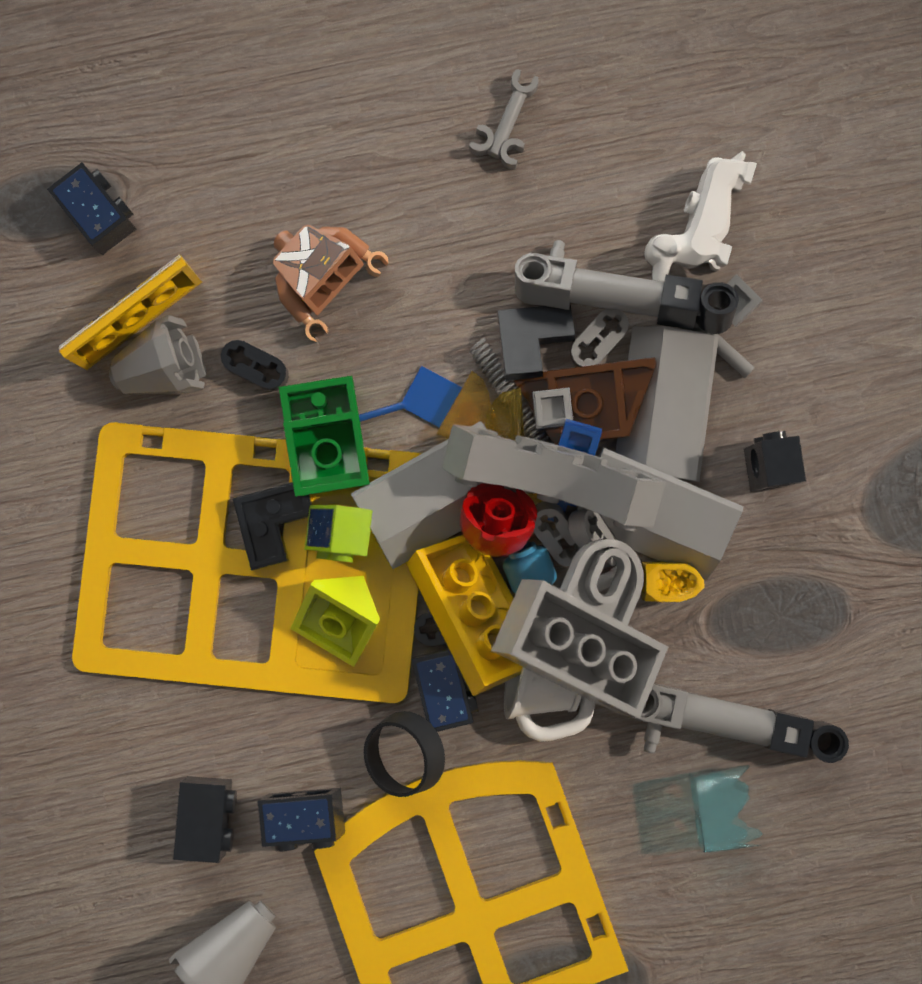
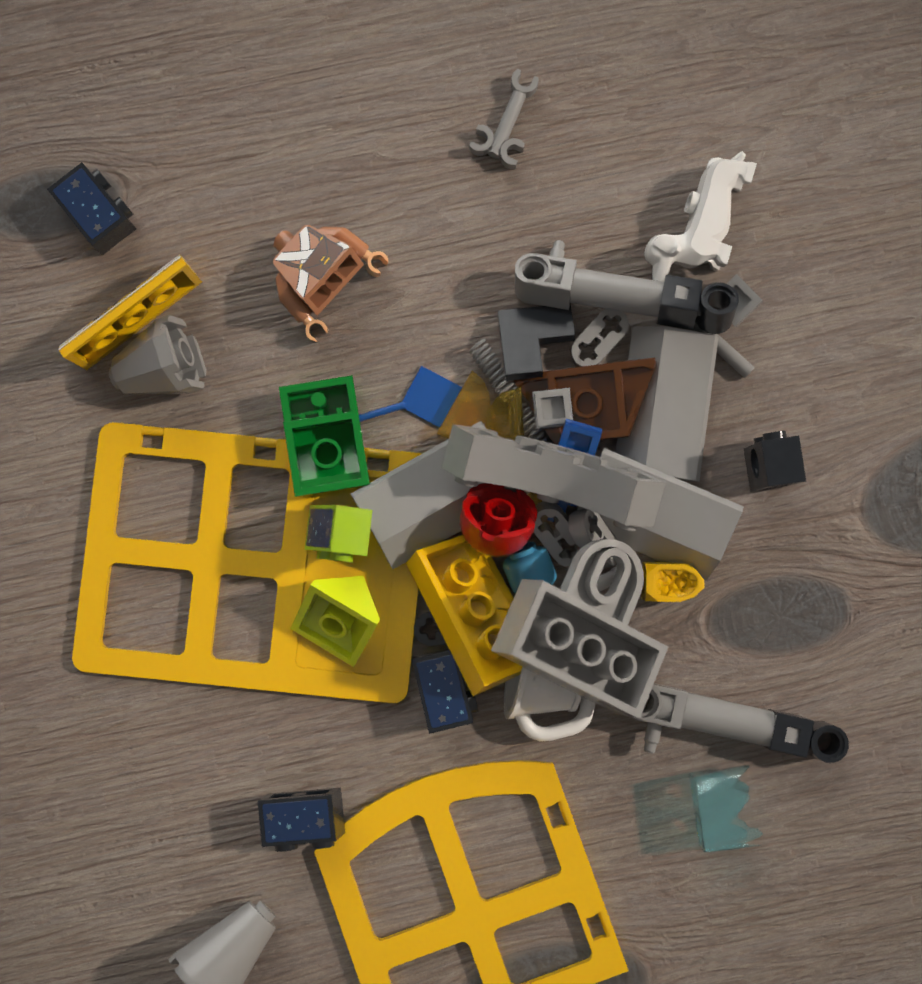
(204, 819): black brick -> none
(251, 373): black beam -> none
(260, 522): black tile -> none
(427, 739): black tyre -> none

